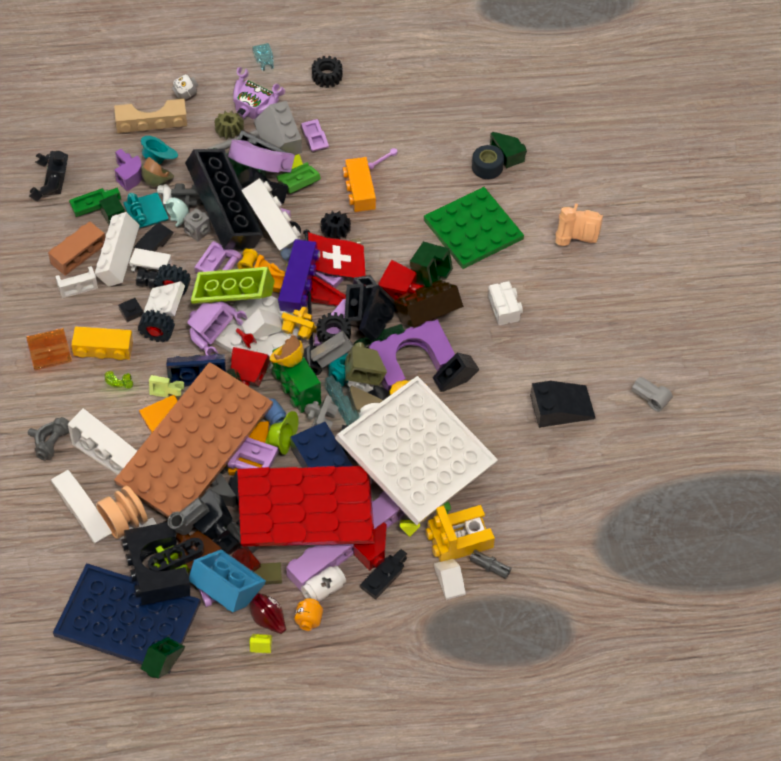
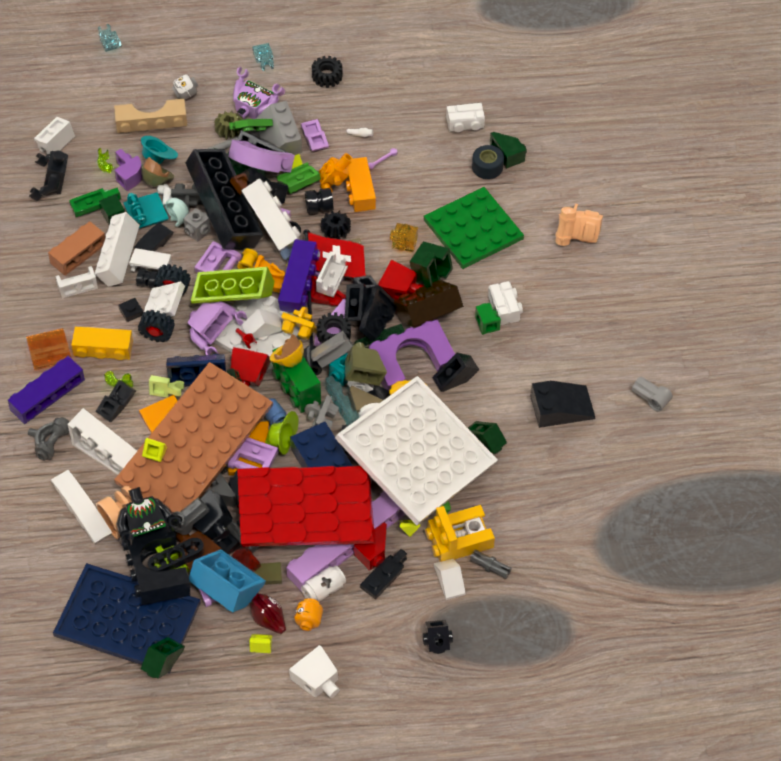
(46, 389): none -> dark purple brick
(55, 135): none -> white hinge
(101, 161): none -> clear neon green arm
(109, 39): none -> clear light blue plate
(117, 400): none -> black slope
(143, 516): none -> black torso
(154, 450): none -> neon yellow slope
(239, 182): none -> reddish brown tile
(251, 124): none -> bright green plate
(316, 674): none -> white torso
(319, 201): none -> black wheel
(331, 275): none -> white hinge
(335, 171): none -> light orange piece
(362, 132): none -> white piece
(404, 237): none -> clear yellow brick
(437, 636): none -> black brick
(465, 117): none -> white brick
(487, 318): none -> green brick
(489, 435): none -> dark green slope

